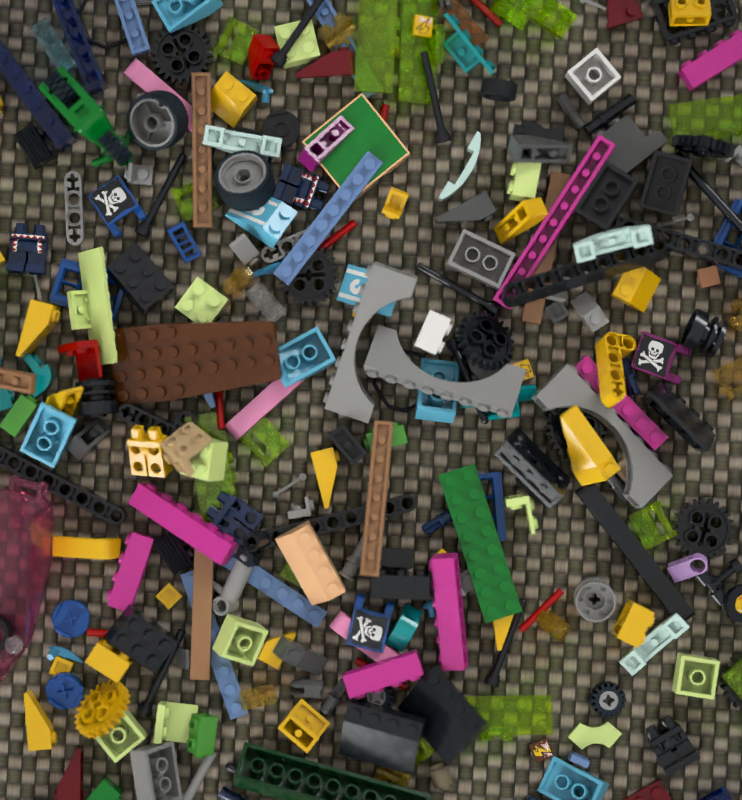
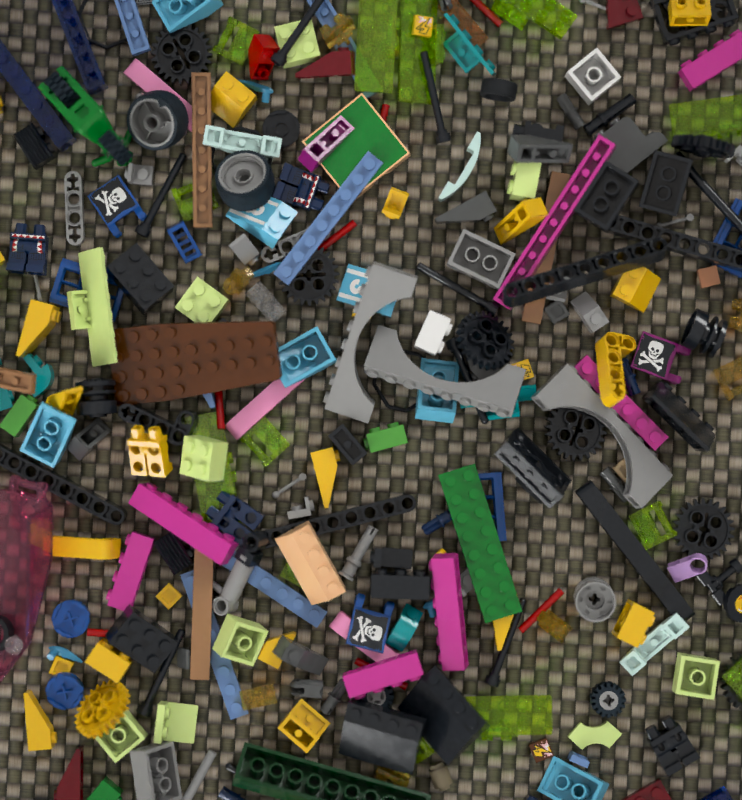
(53, 45): clear light blue slope -> none
(86, 356): red bracket -> none
(183, 446): tan bracket -> none
(202, 734): bright green brick -> none
(376, 498): medium nougat tile -> none
(517, 501): yellowish green bracket -> none
(588, 455): yellow wedge -> none
(612, 240): light aqua slope -> none

